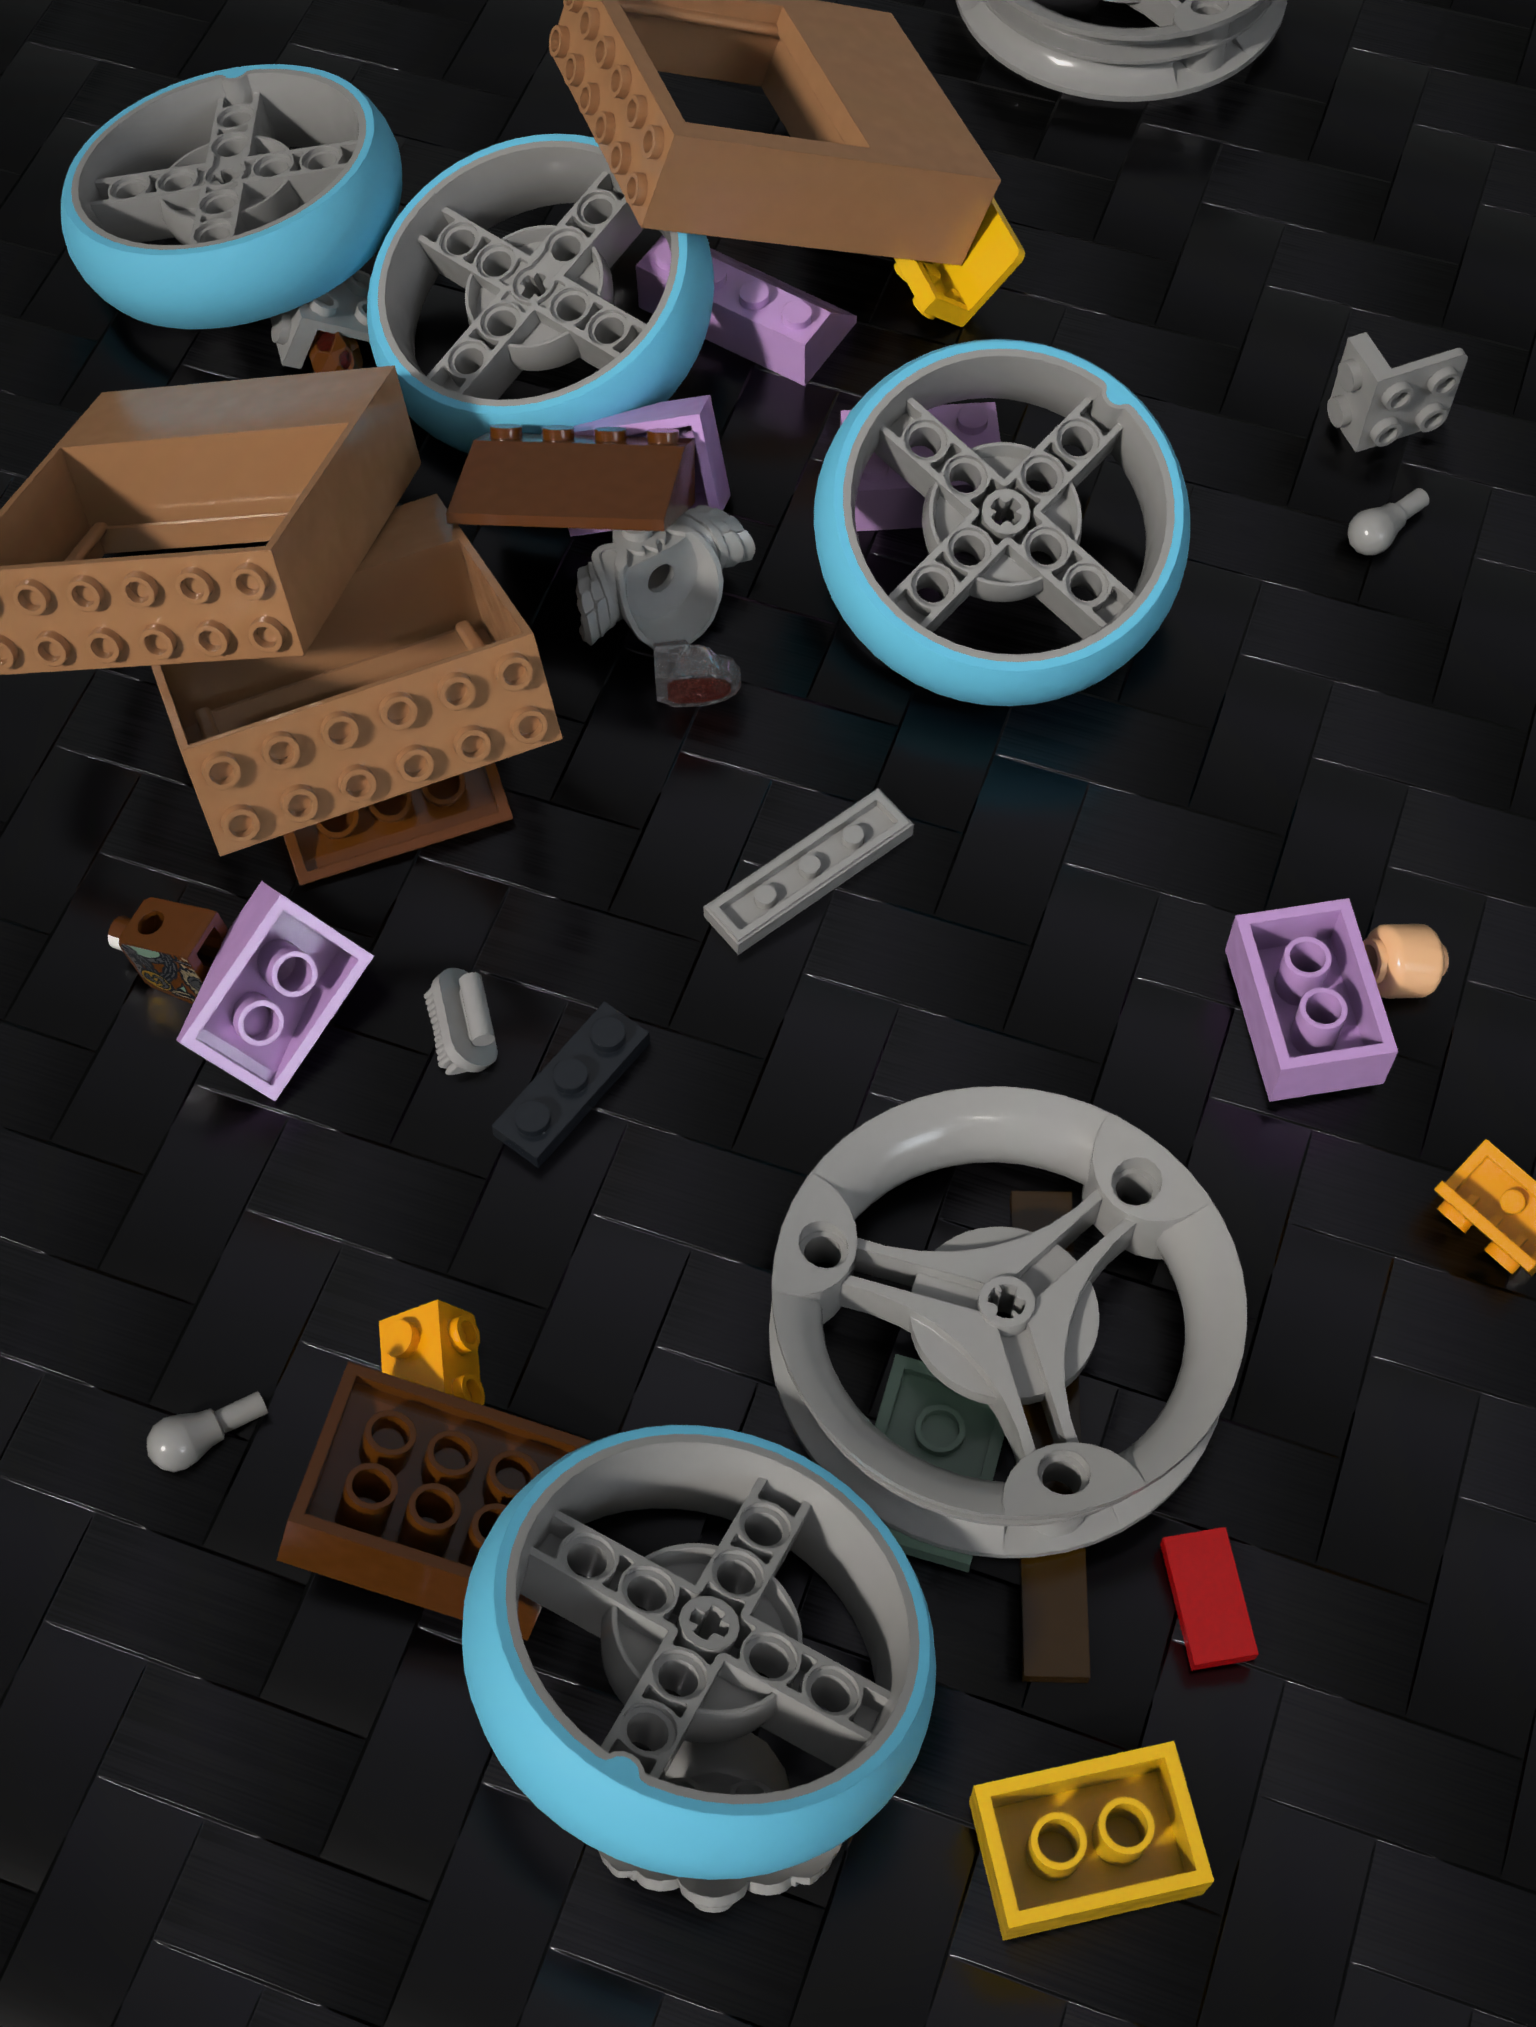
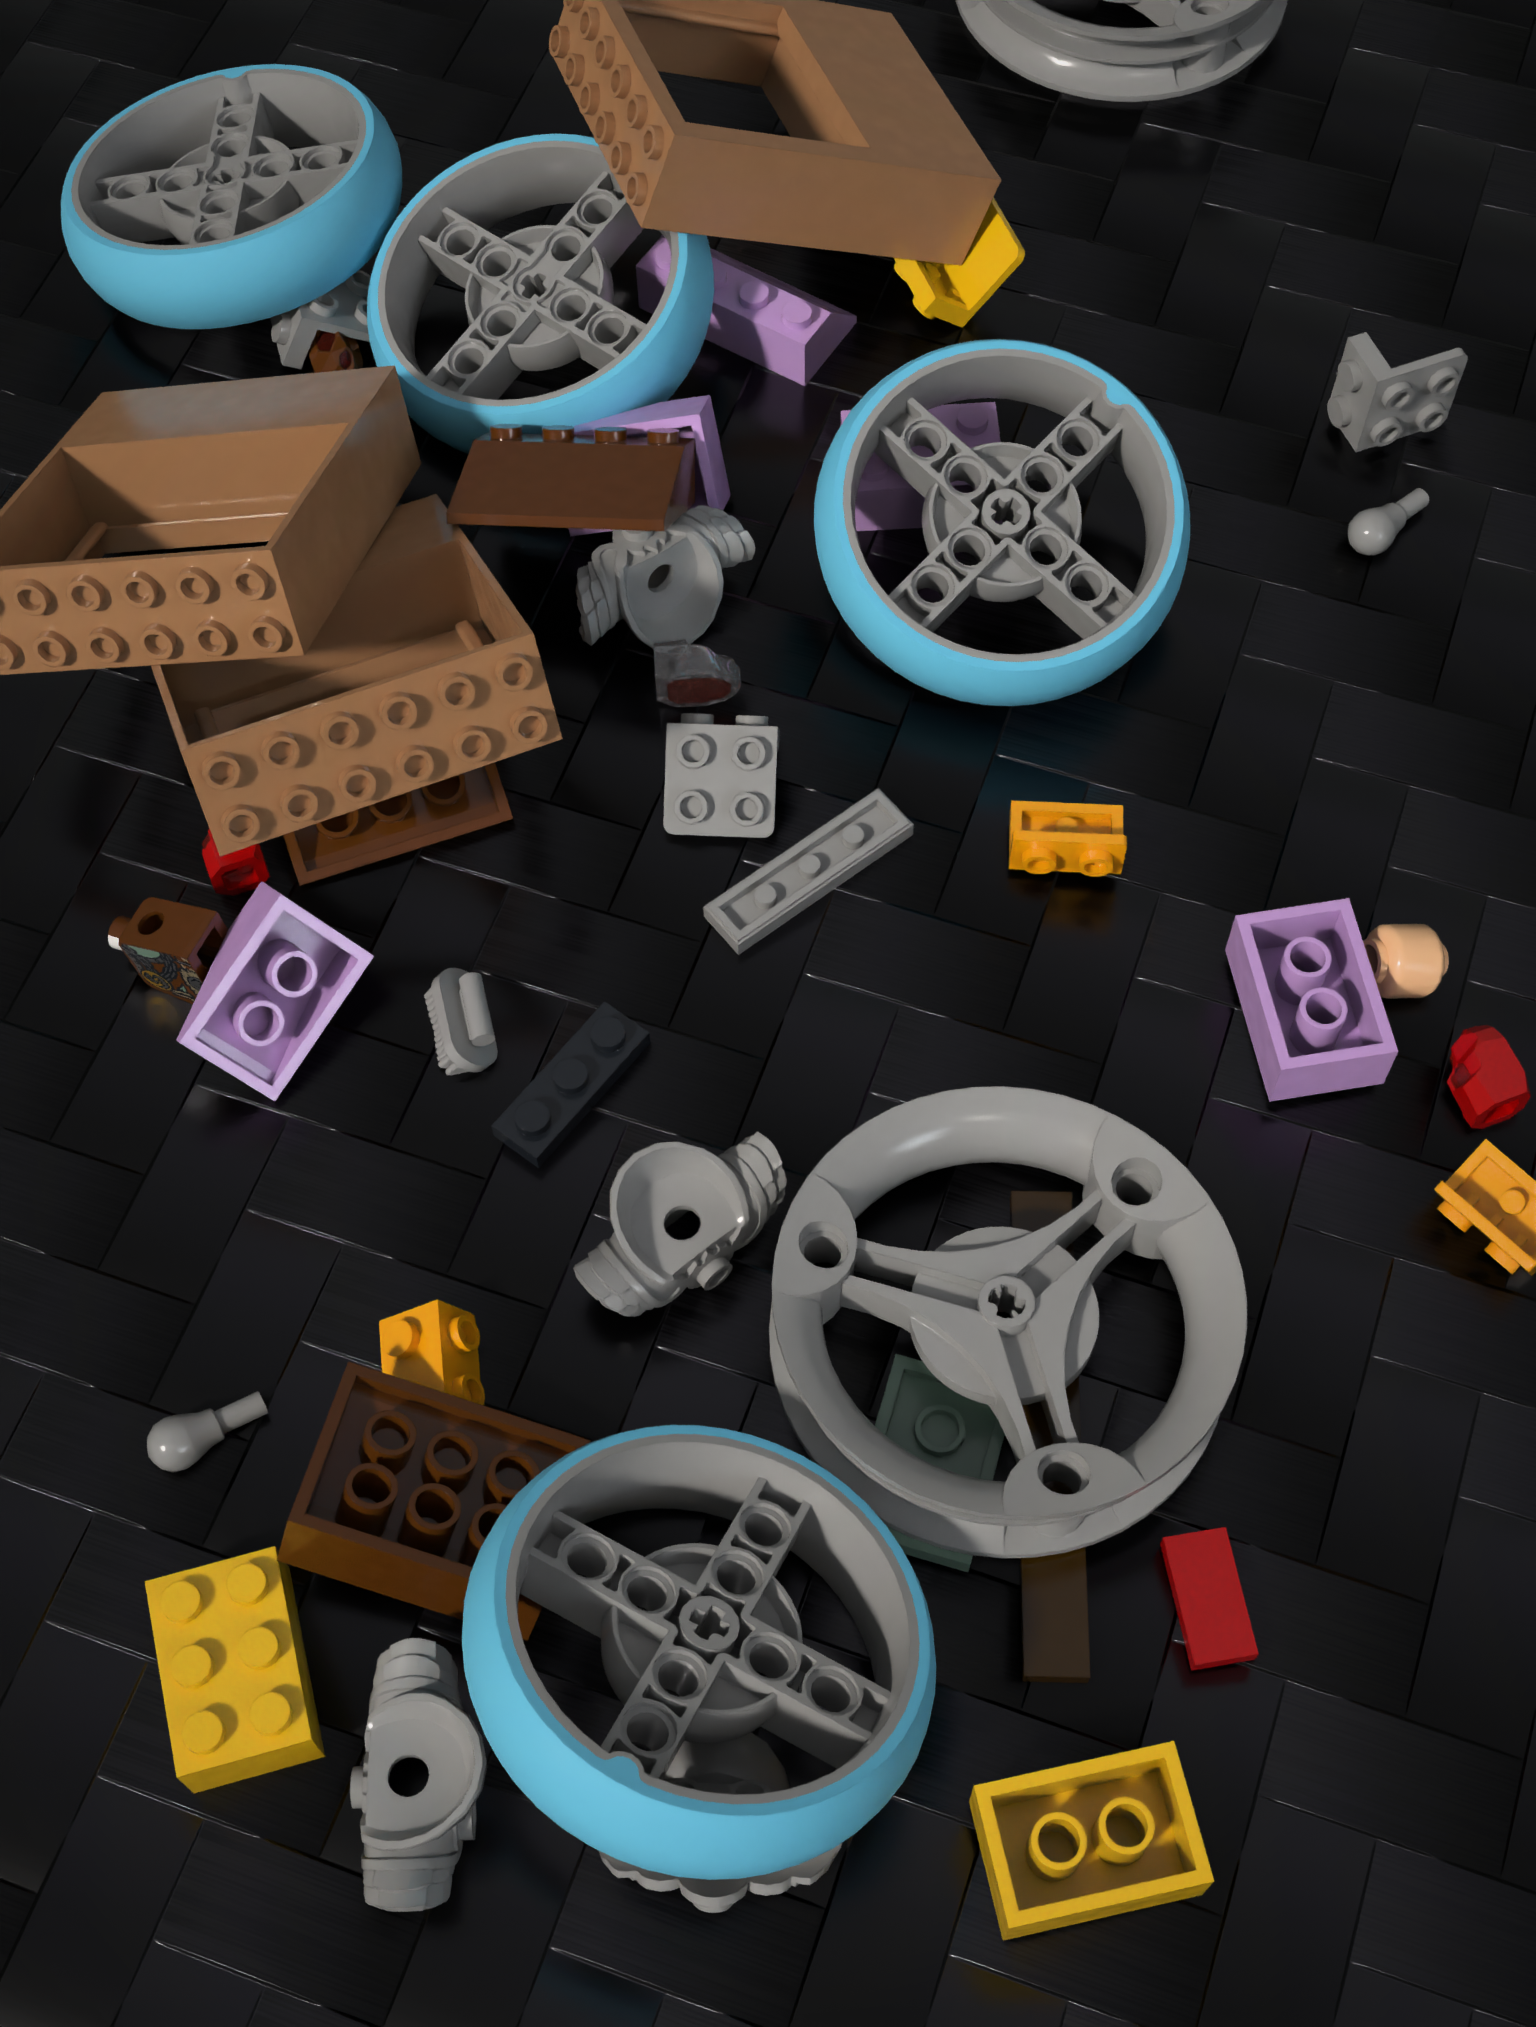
(233, 1670): none -> yellow brick
(235, 871): none -> red rock
(417, 1838): none -> light grey piece
(654, 1189): none -> light grey piece
(720, 777): none -> light grey bracket
(1066, 838): none -> light orange bracket
(1486, 1077): none -> red rock

